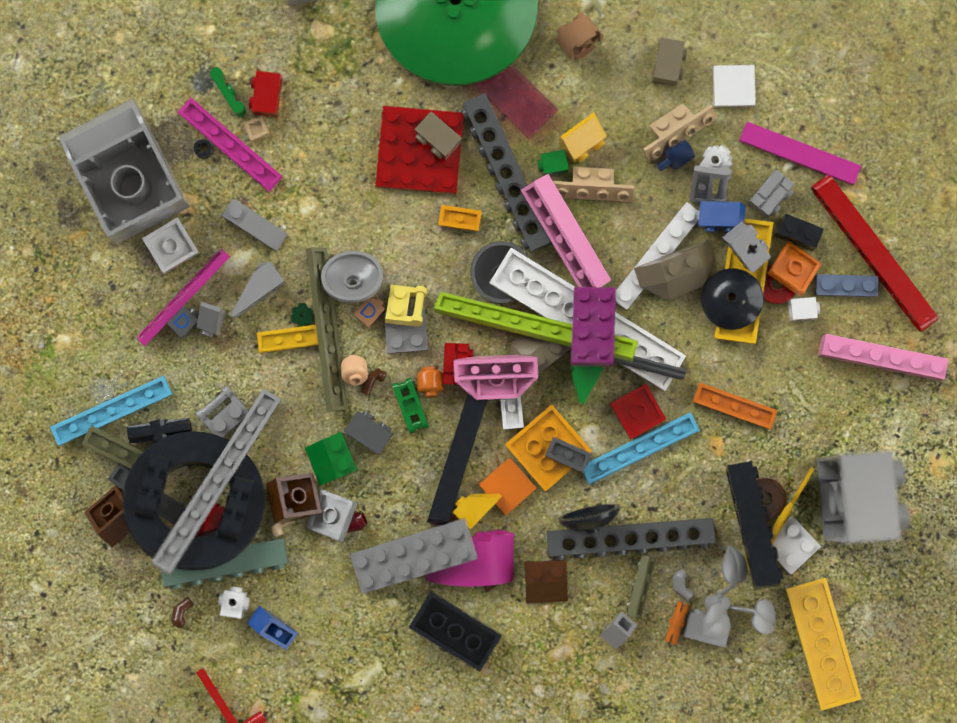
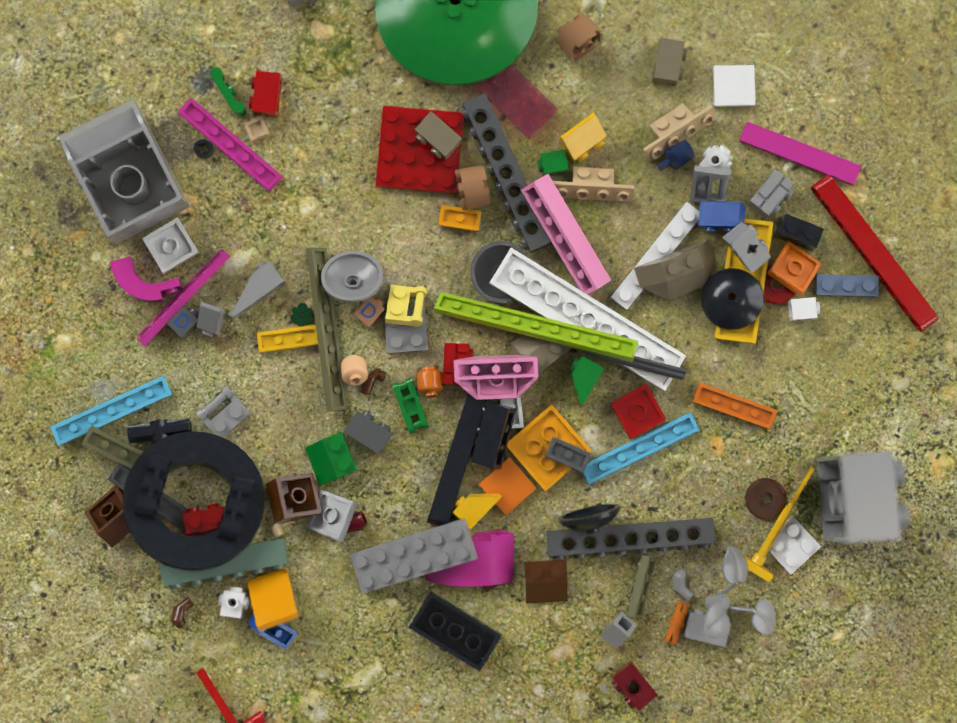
(127, 277): none -> dark pink arch
(215, 482): light grey plate -> none
(254, 224): light grey slope -> none
(272, 599): none -> light orange tile
(472, 187): none -> medium nougat brick
(493, 435): none -> black brick
(593, 326): magenta plate -> none
(645, 692): none -> dark red brick
(753, 525): black brick -> none
(823, 644): yellow plate -> none
(883, 357): bright pink brick -> none

